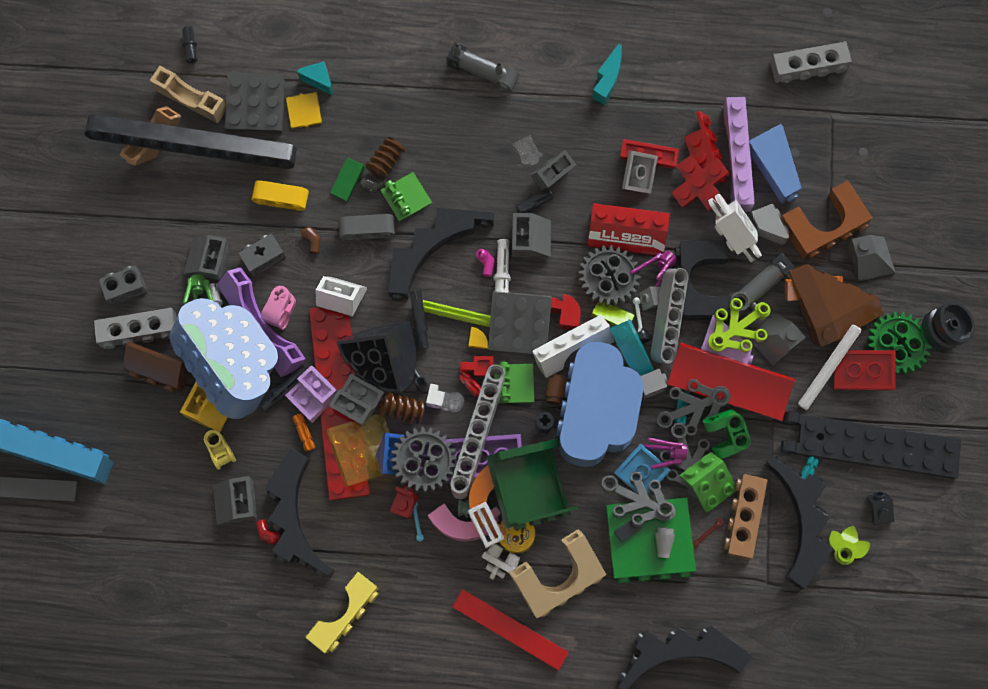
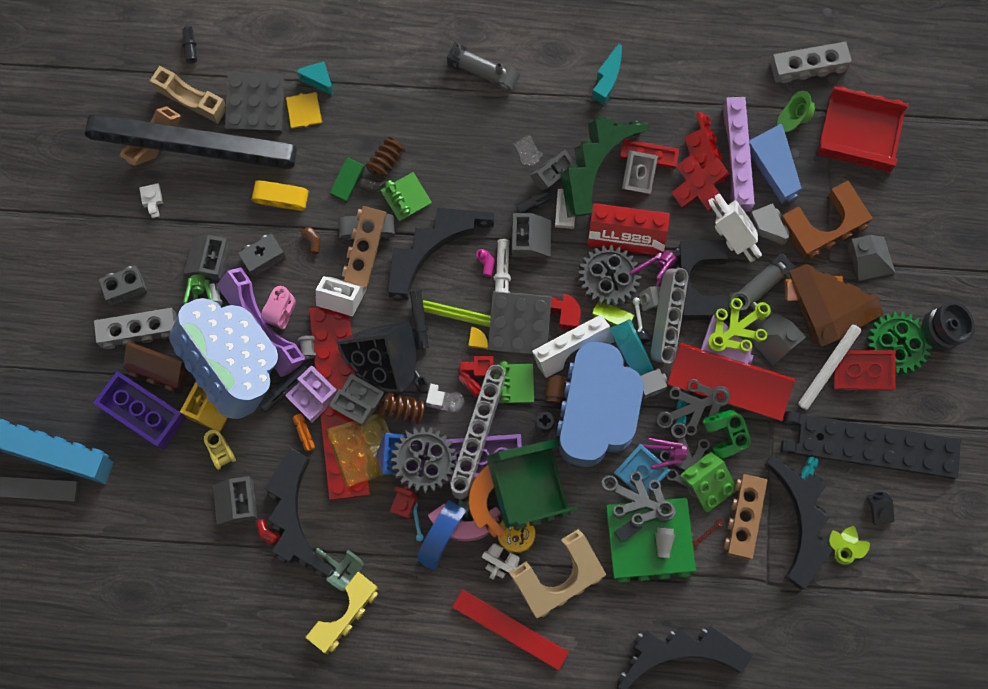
(139, 410): none -> dark purple brick
(151, 197): none -> white plate
(307, 346): none -> light grey bush
(355, 566): none -> sand green helmet
(377, 218): none -> medium nougat brick
(440, 535): none -> blue arch
(478, 509): white tile -> none
(561, 214): none -> white plate
(579, 178): none -> dark green arch
(798, 111): none -> bright green piece
(862, 129): none -> red panel

